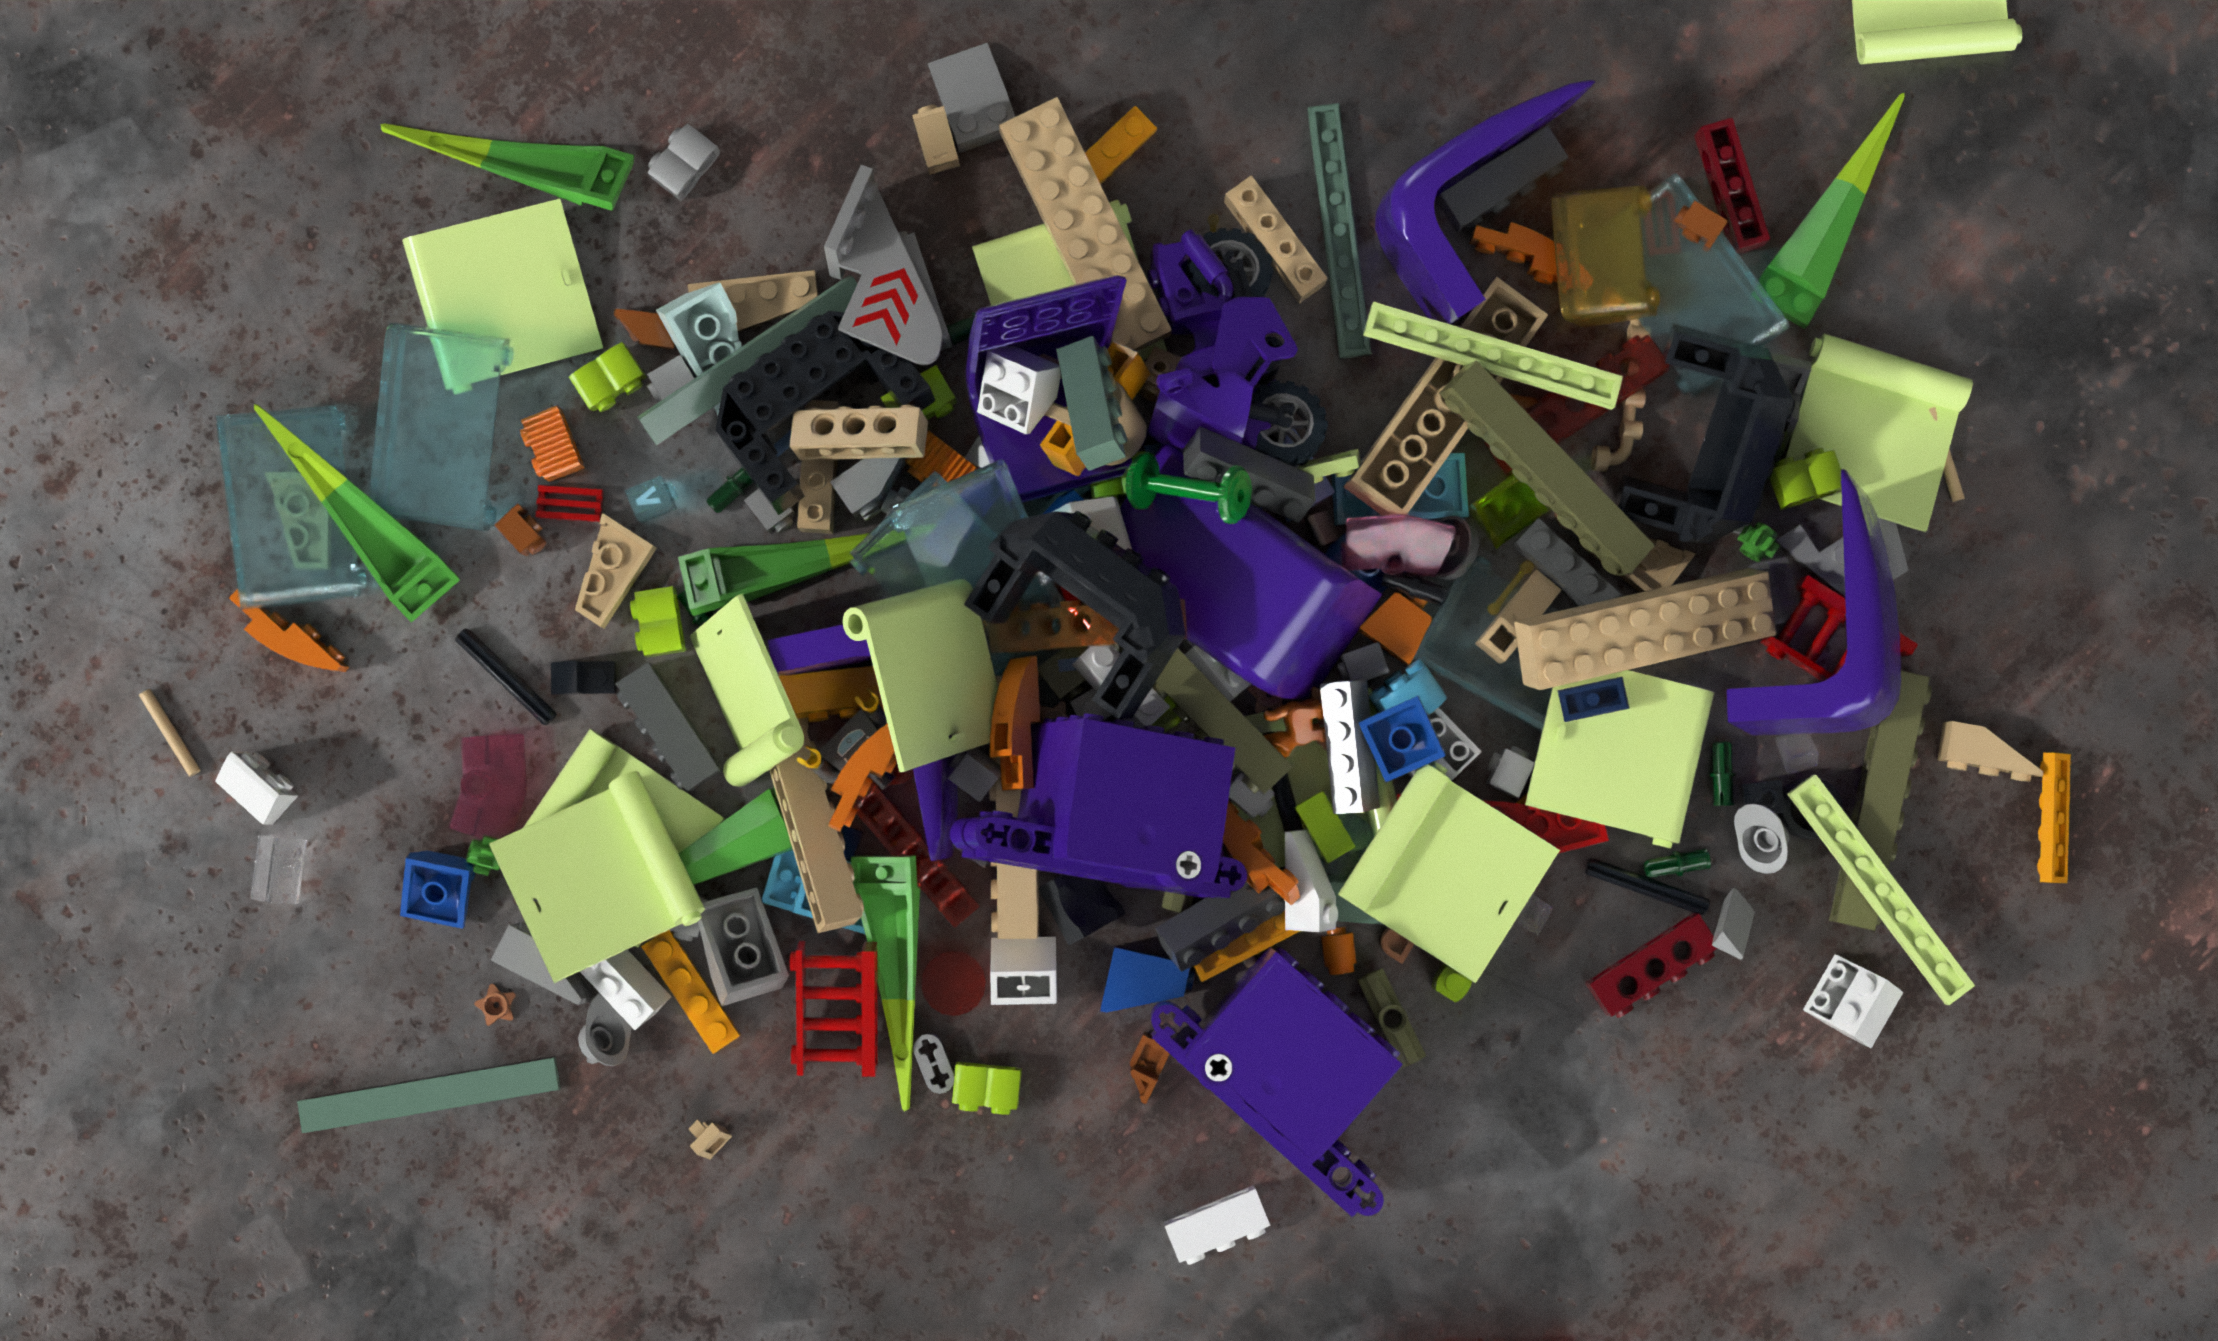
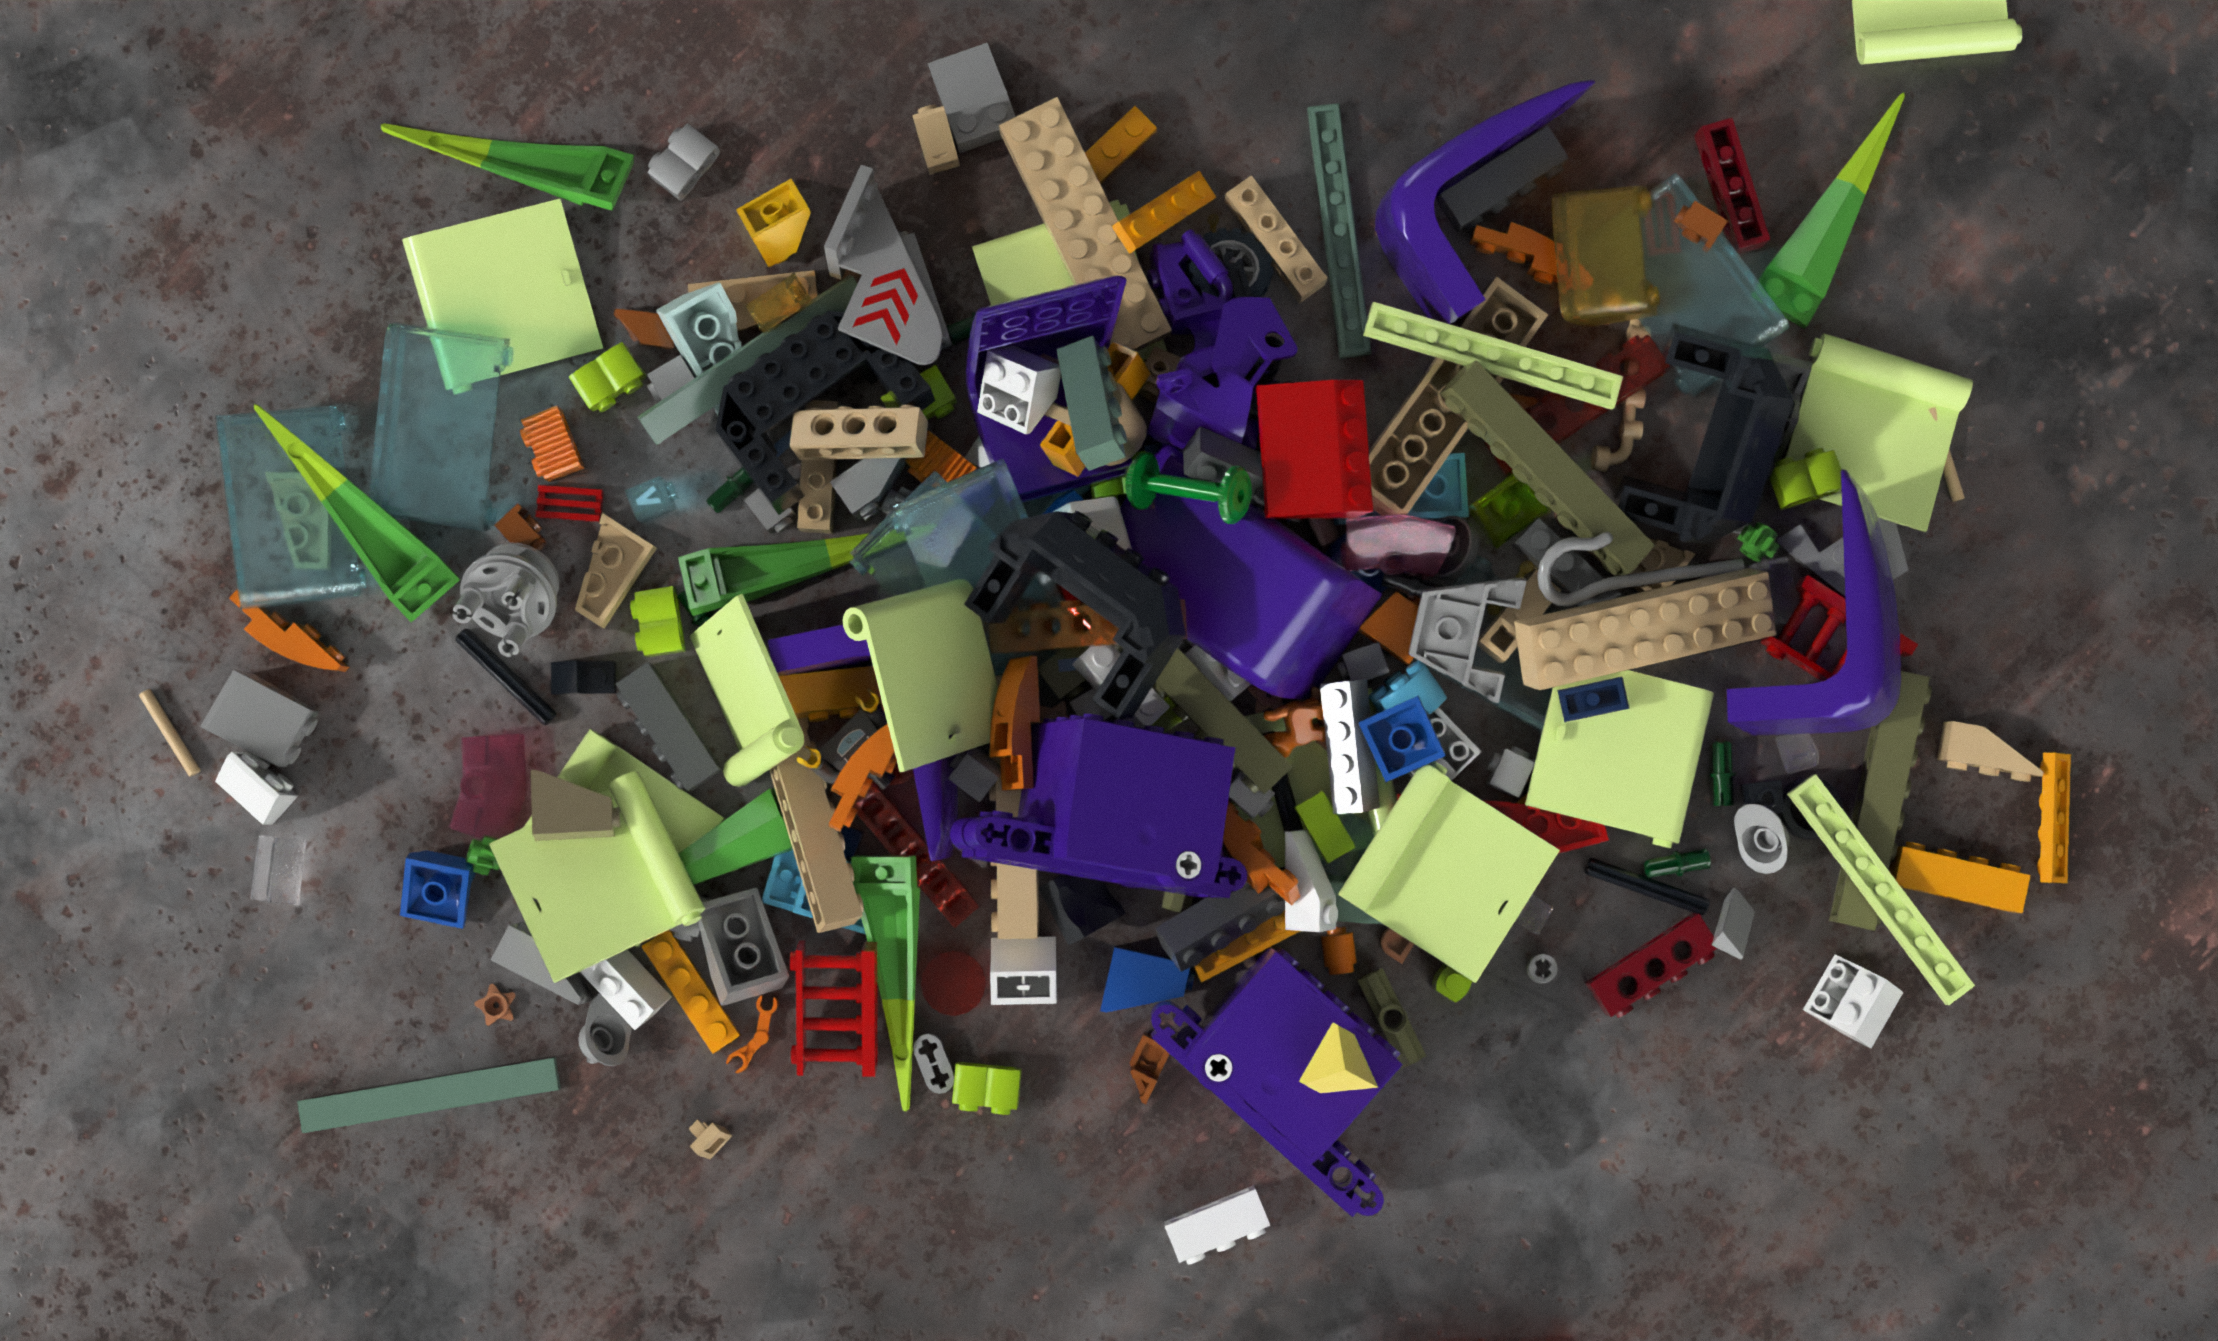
(260, 718): none -> light grey slope
(509, 594): none -> light grey piece
(569, 811): none -> dark tan slope
(760, 1038): none -> orange piece
(776, 221): none -> yellow slope
(778, 303): none -> clear yellow torso
(1164, 212): none -> light orange plate
(1314, 449): none -> red slope
(1338, 1064): none -> light yellow slope
(1450, 627): none -> light grey wing
(1552, 969): none -> light grey bush
(1620, 581): none -> light grey piece
(1960, 879): none -> light orange brick

